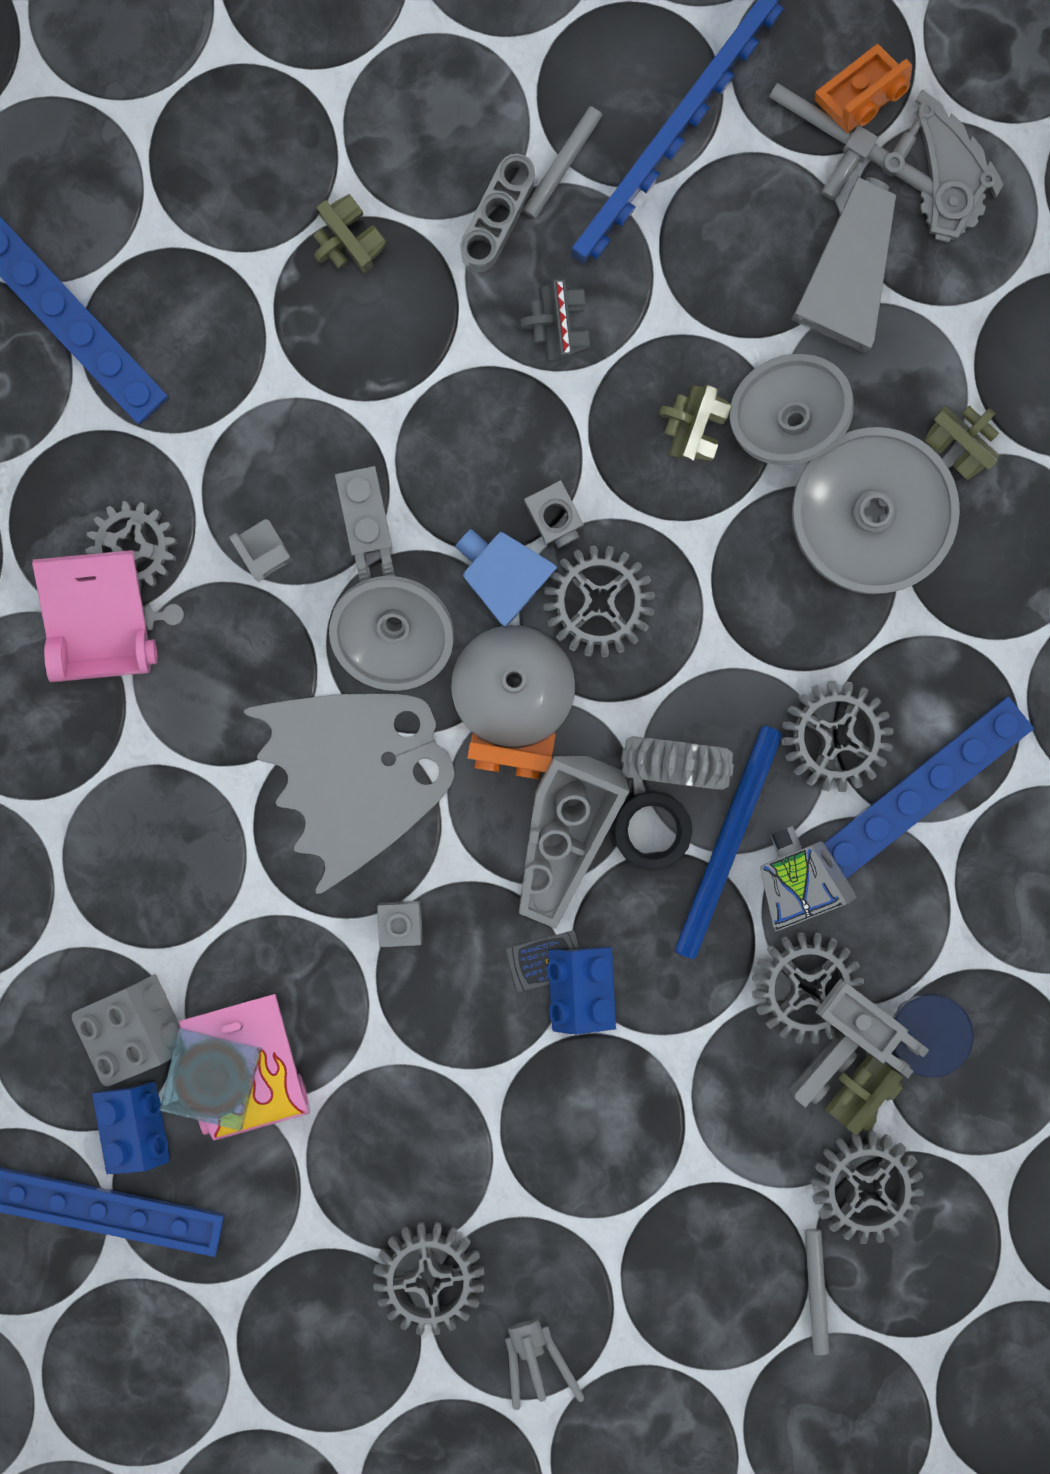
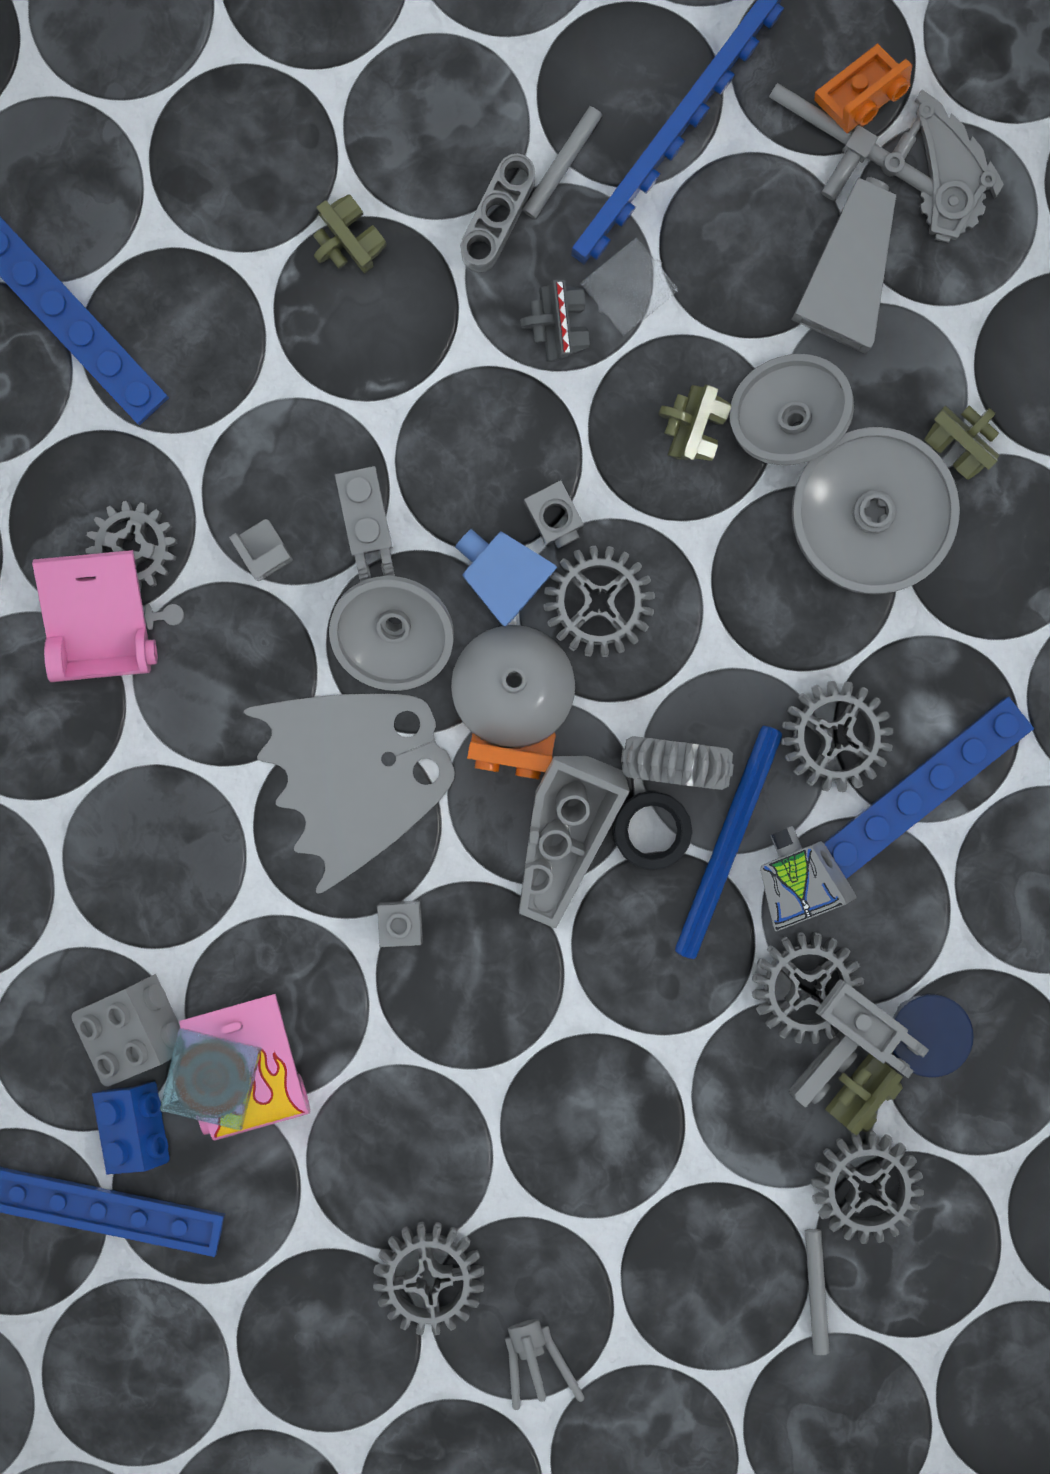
(531, 959): sticker -> none
(581, 990): blue bracket -> none
(629, 286): none -> clear piece

